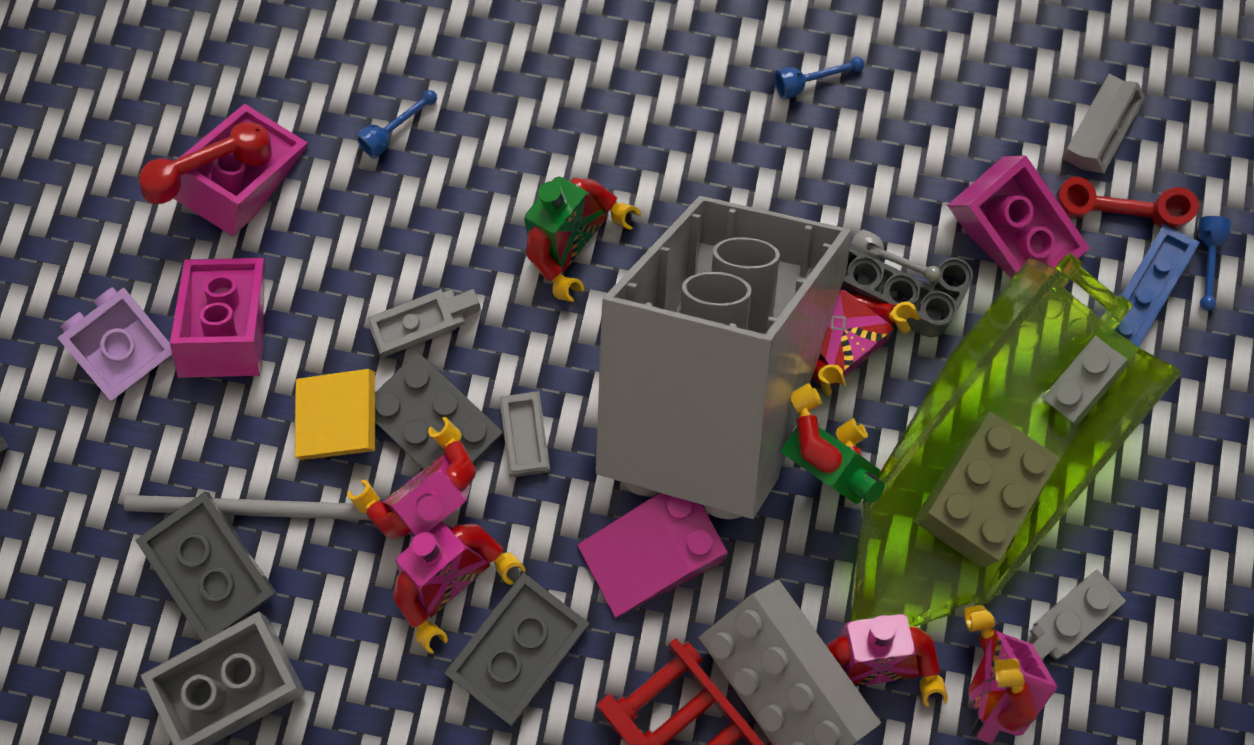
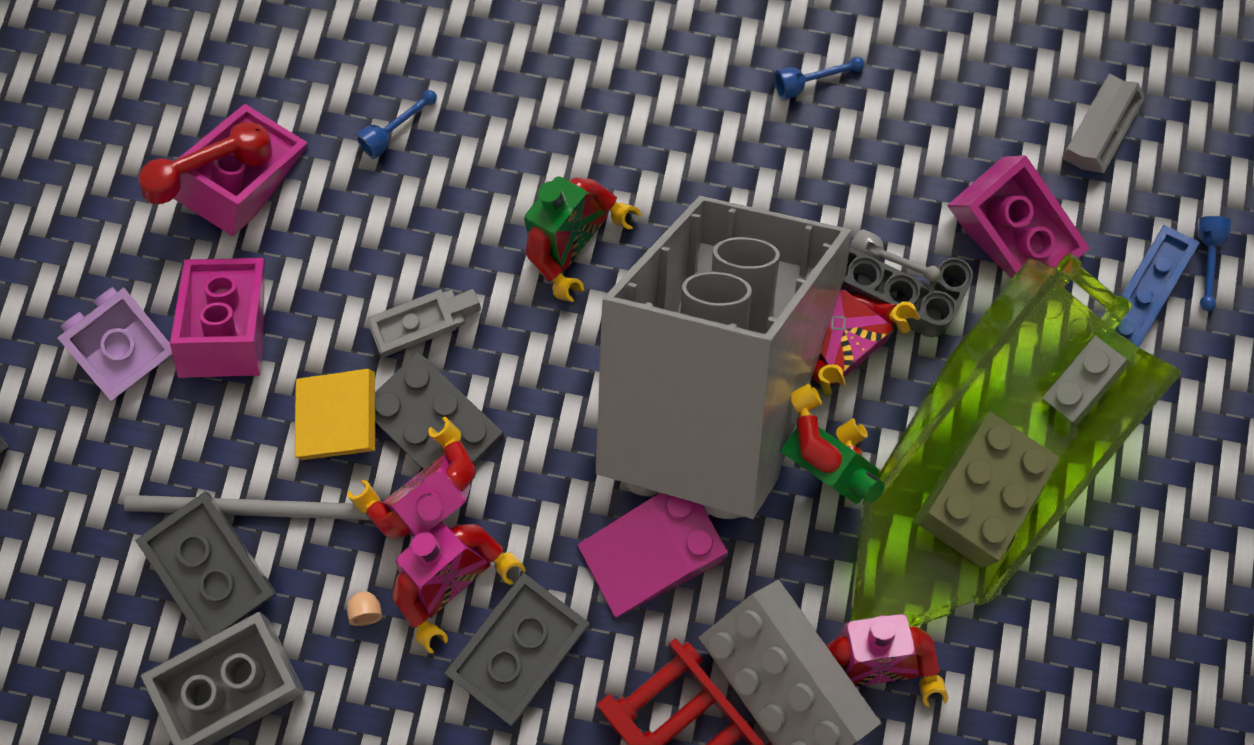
(363, 609): none -> light nougat hinge
(524, 434): light grey tile -> none
(1009, 682): torso -> none
(1075, 616): light grey hinge -> none
(1079, 198): red piece -> none

